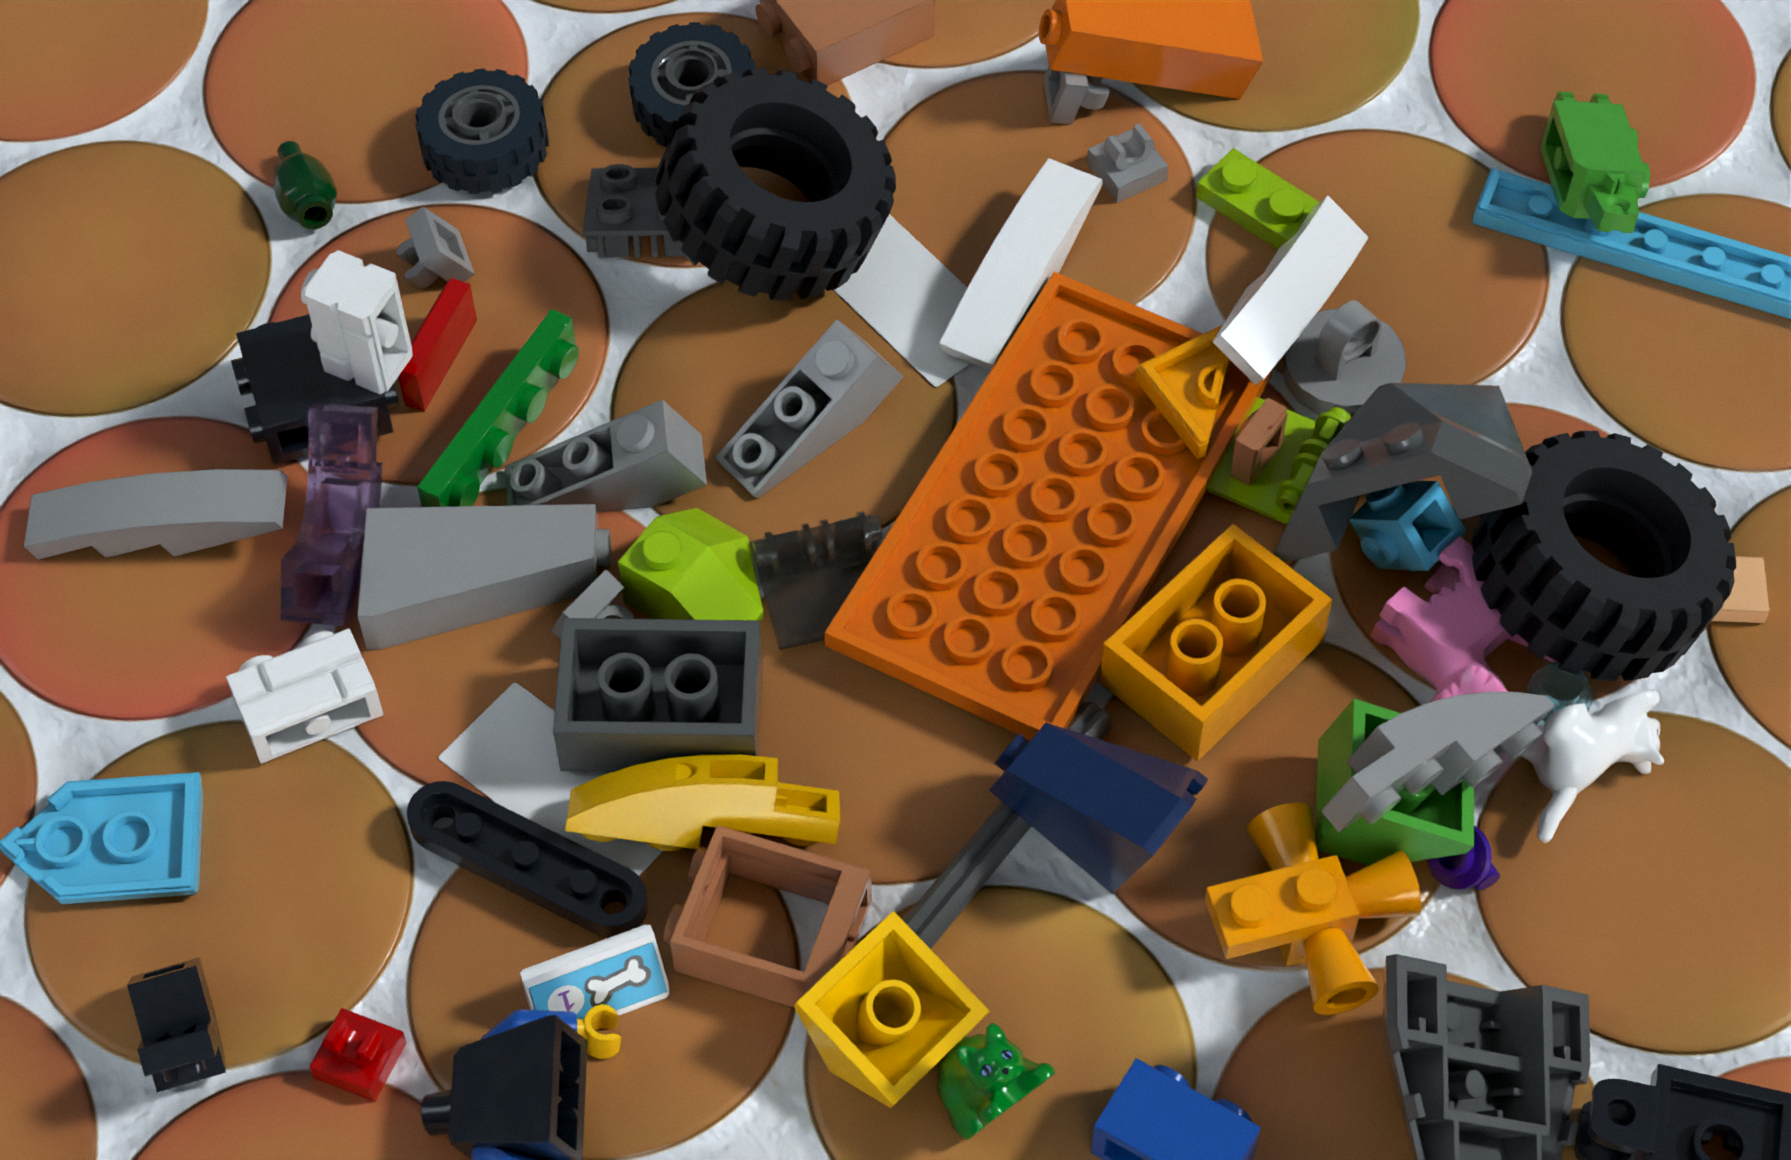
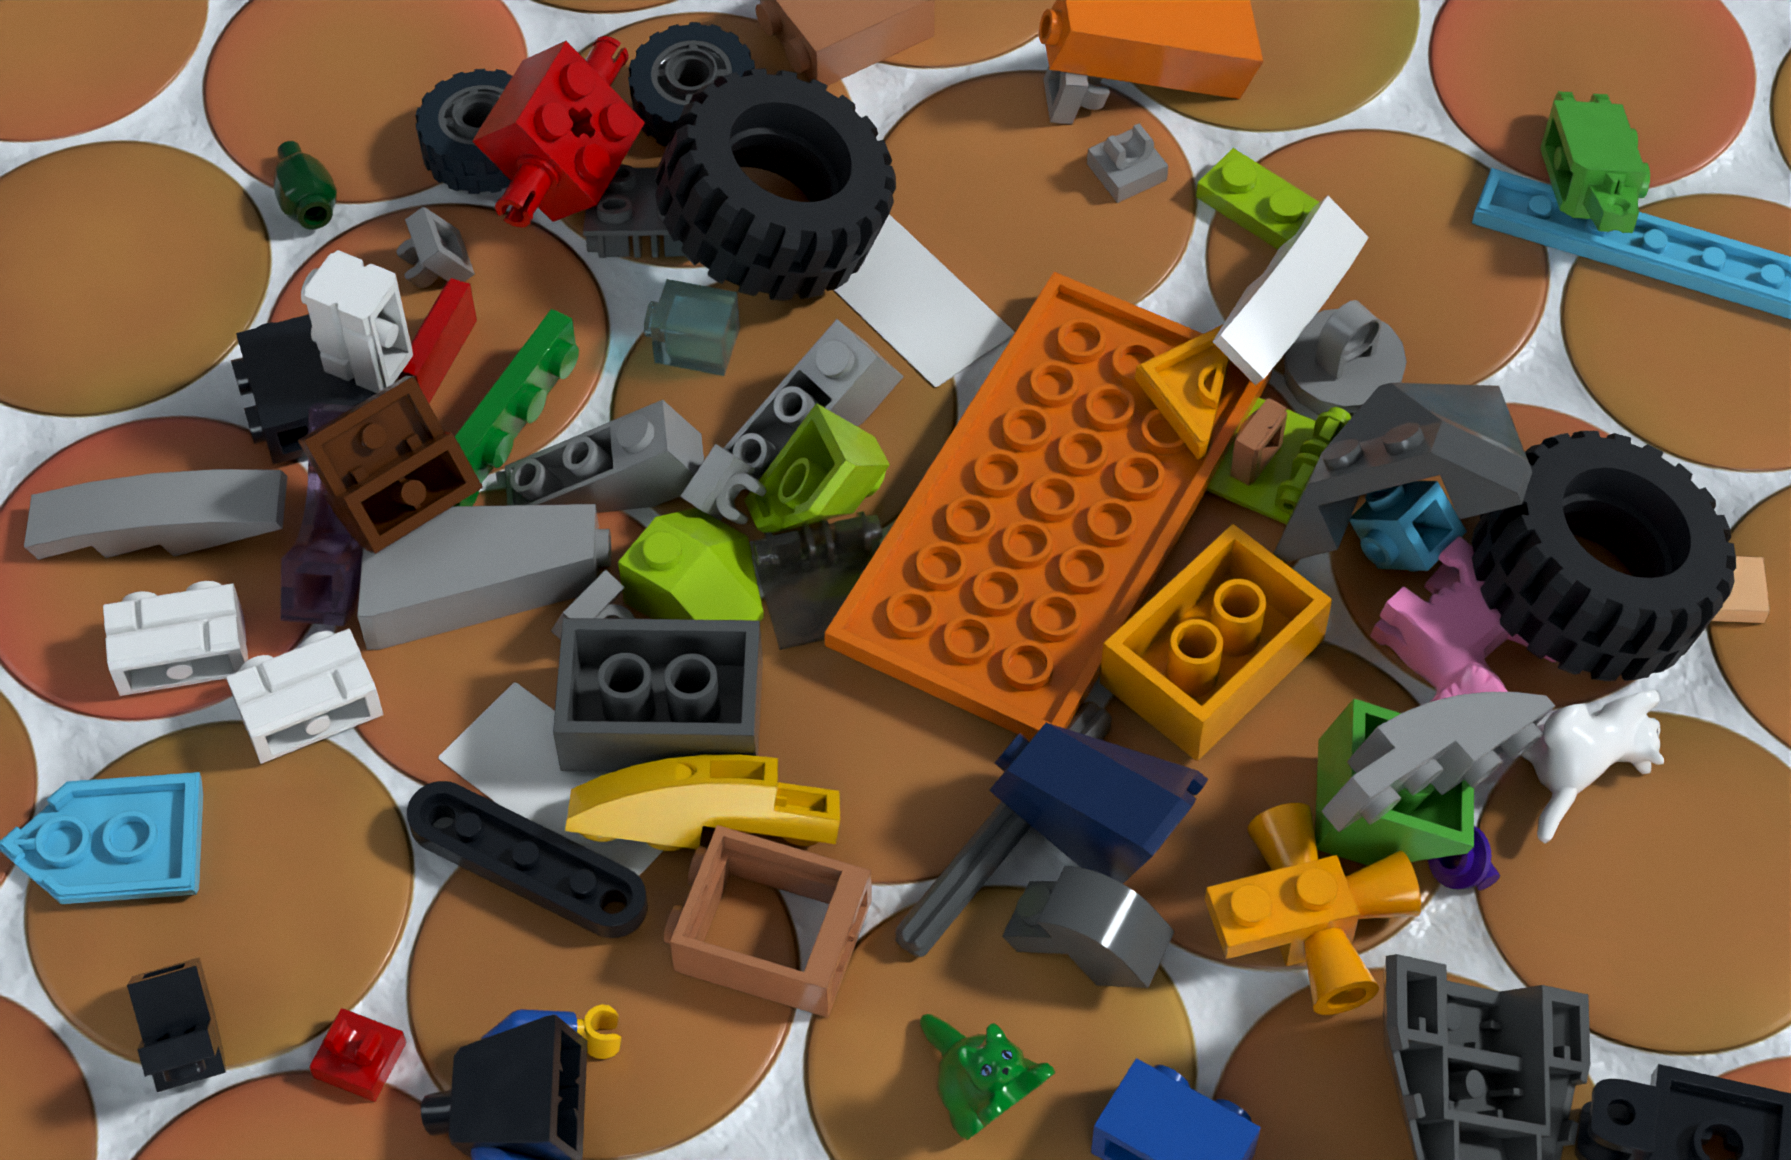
(175, 637): none -> white brick
(389, 465): none -> reddish brown brick
(559, 131): none -> red brick
(611, 972): slope -> none
(693, 327): none -> clear light blue brick
(719, 483): none -> light grey tile
(818, 474): none -> lime slope
(888, 1012): yellow slope -> none
(1020, 263): white slope -> none
(1094, 922): none -> dark grey brick
(1561, 687): clear light blue plate -> none

